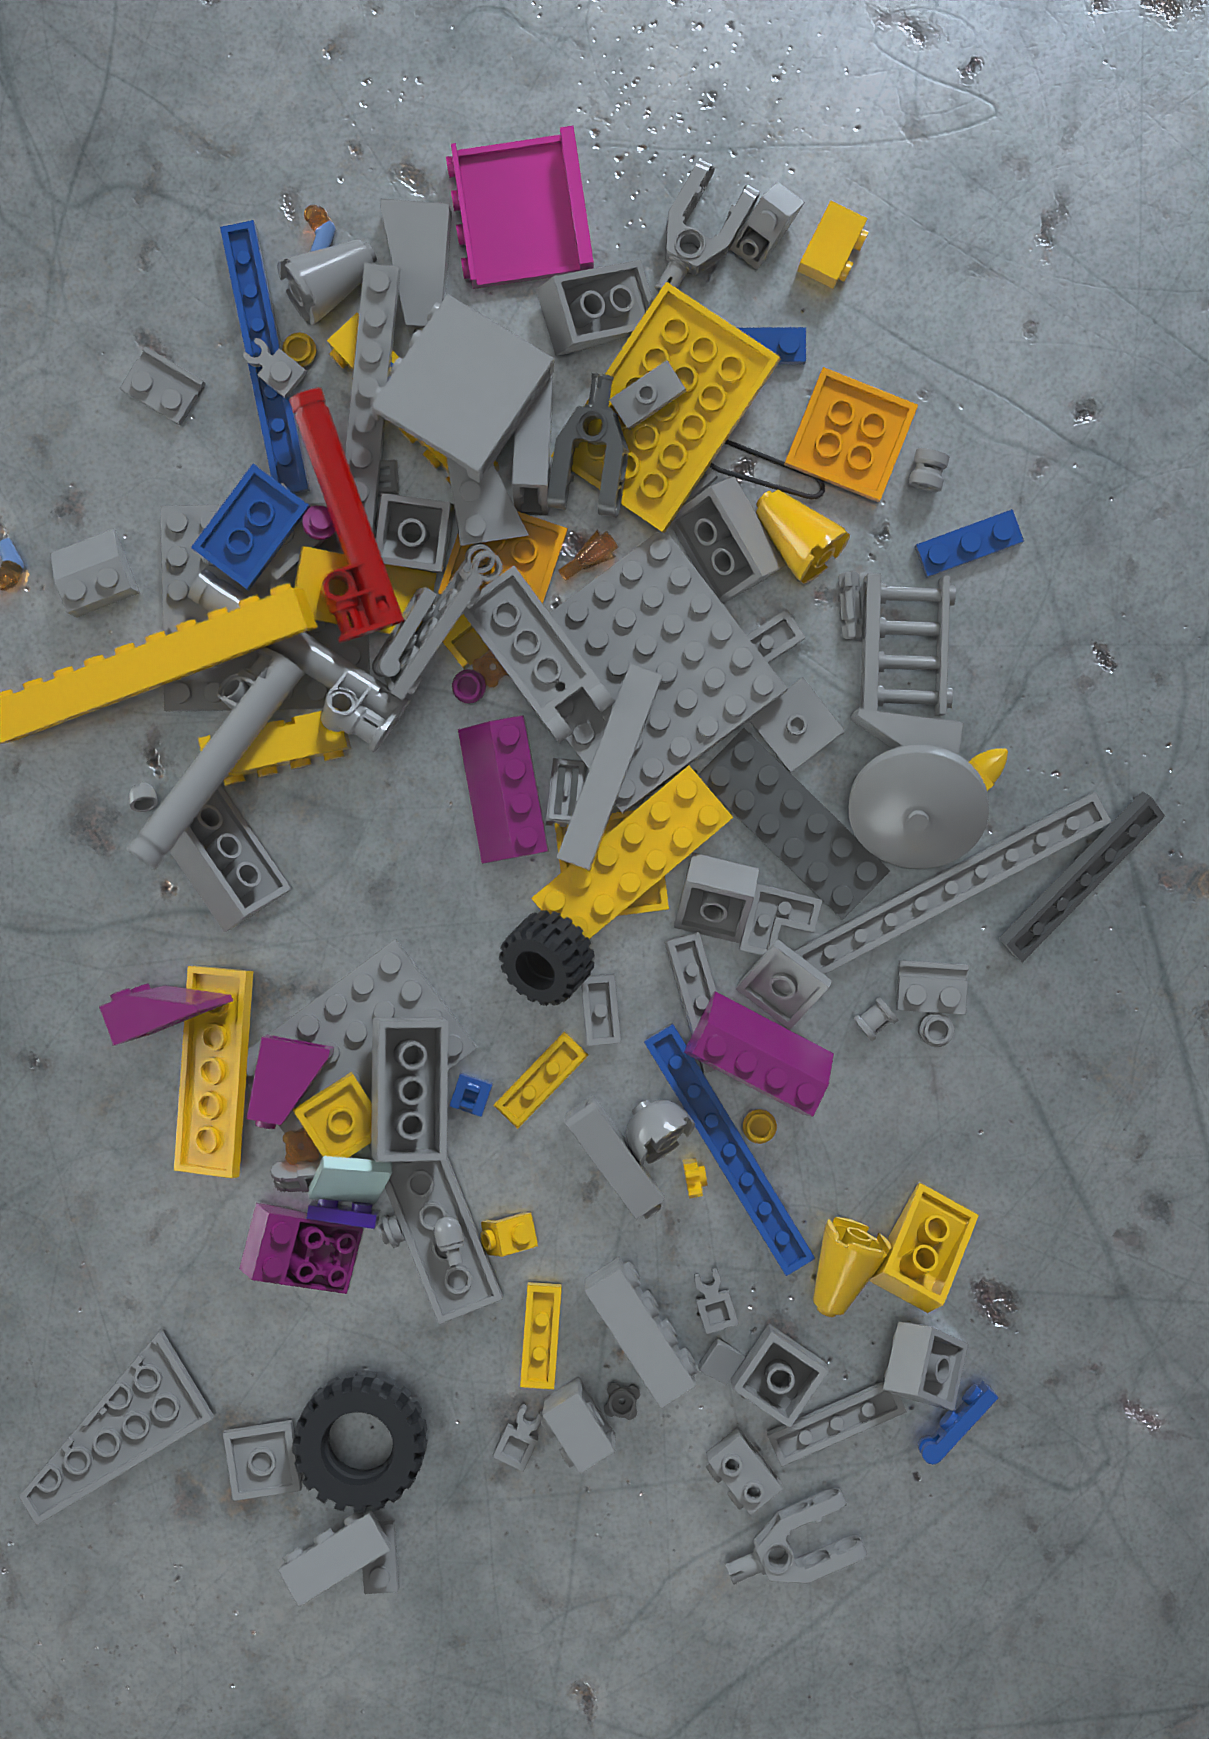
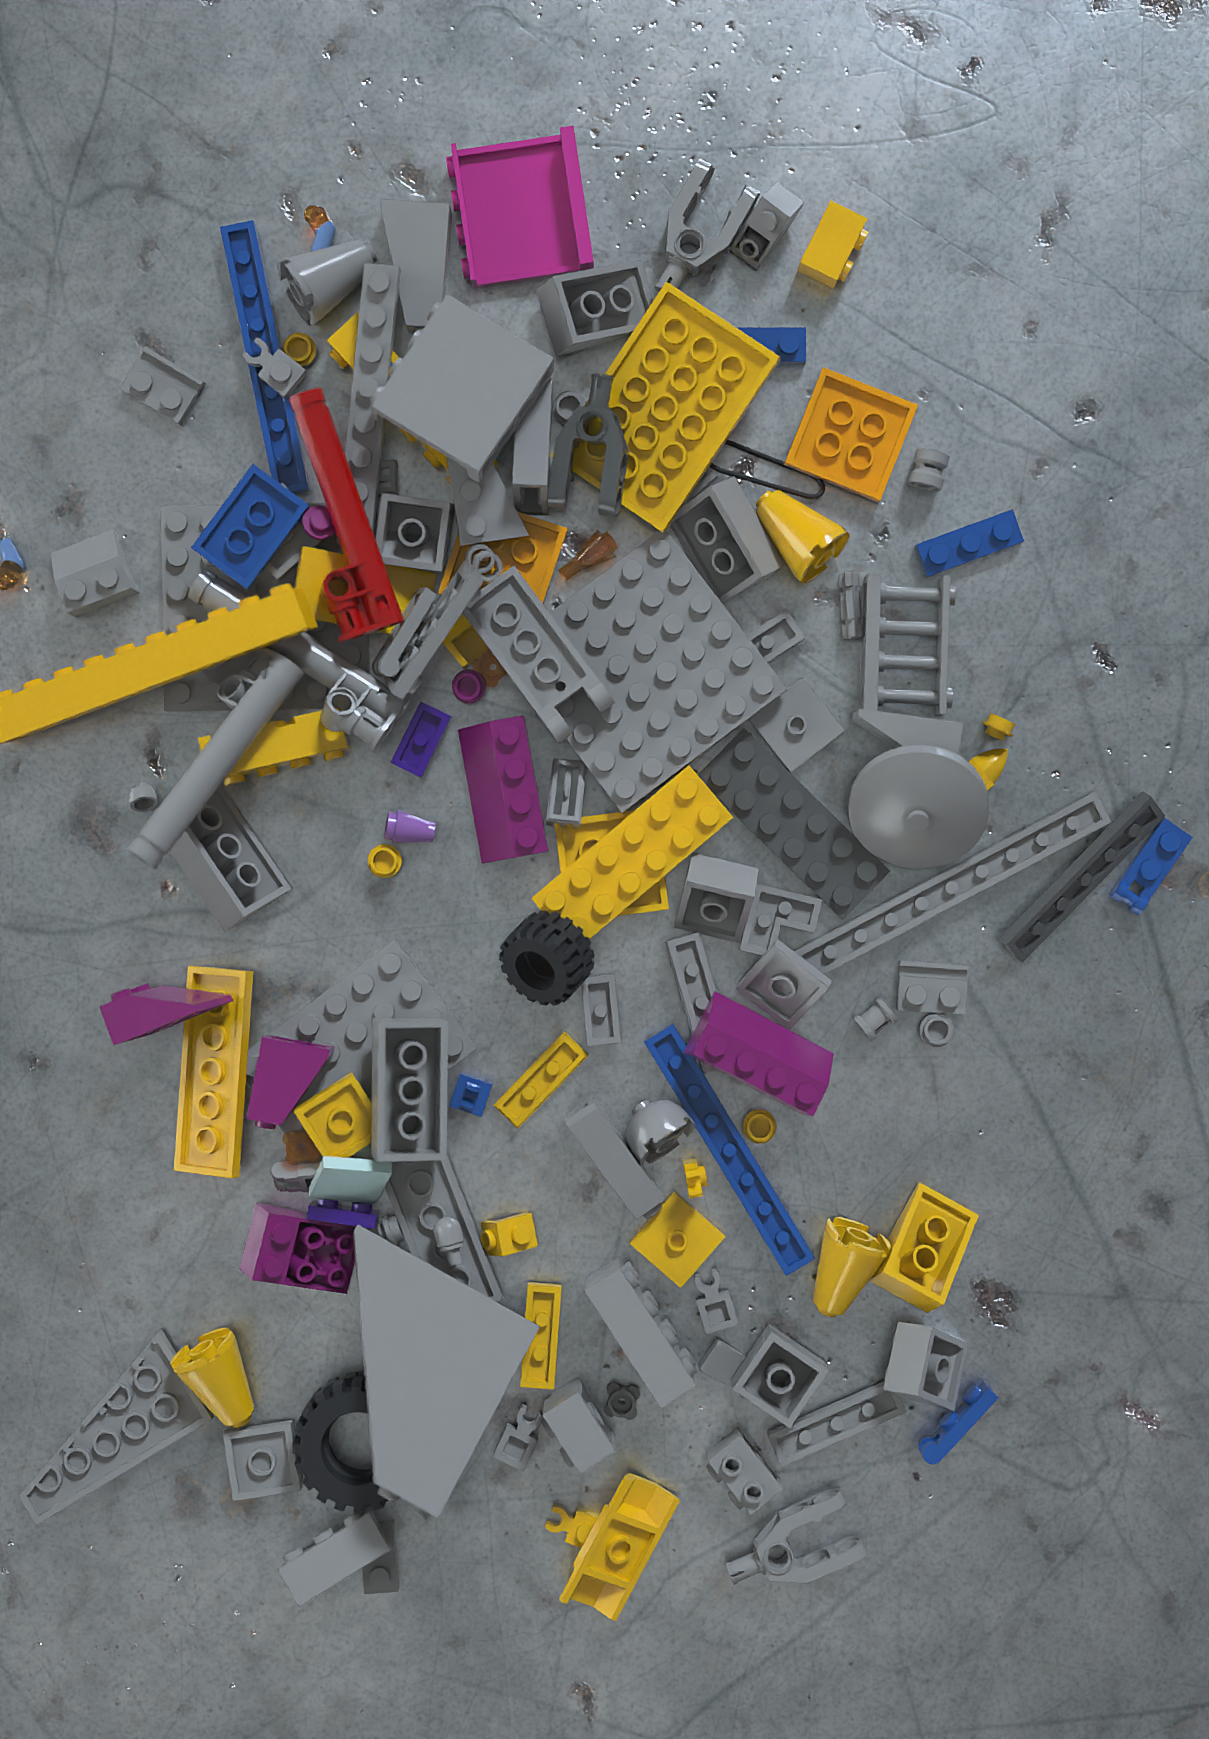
(217, 1376): none -> yellow cone
(384, 860): none -> yellow plate
(407, 828): none -> medium lavender cone
(421, 739): none -> dark purple plate
(431, 1370): none -> light grey slope
(565, 405): none -> light grey plate
(577, 1525): none -> yellow plate
(609, 767): light grey tile -> none
(620, 1545): none -> yellow piece
(648, 395): light grey plate -> none
(677, 1239): none -> yellow plate
(998, 727): none -> yellow plate
(1151, 865): none -> blue plate

